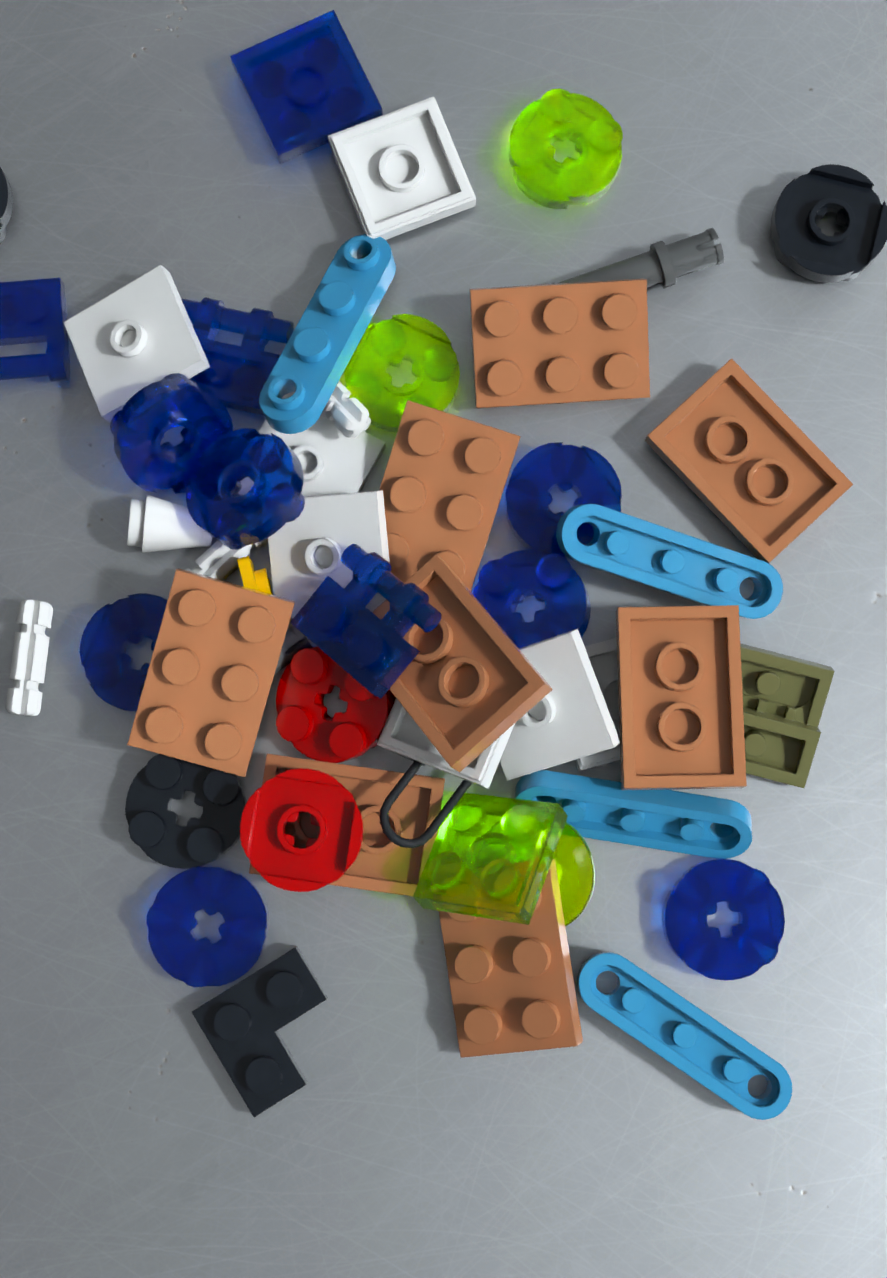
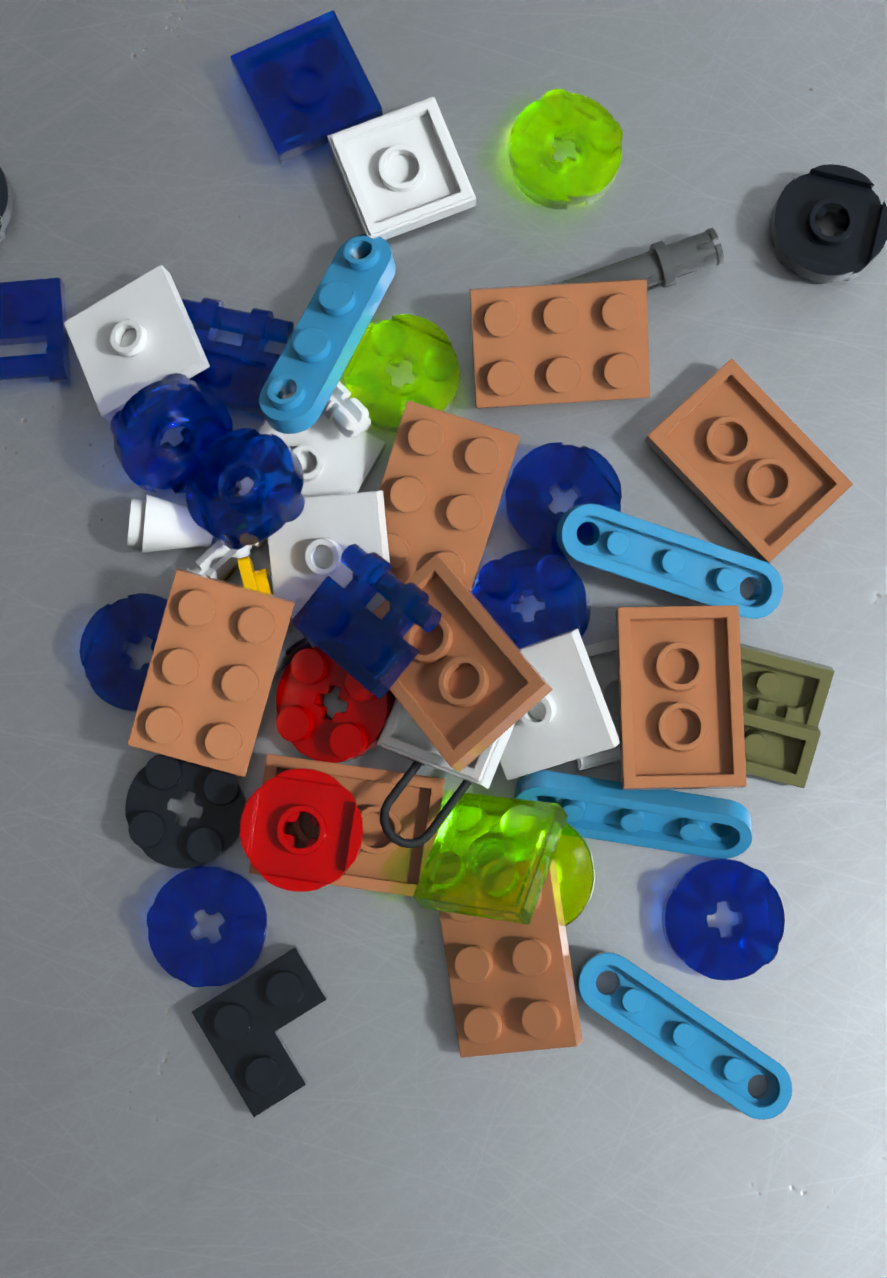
(29, 658): white axle -> none

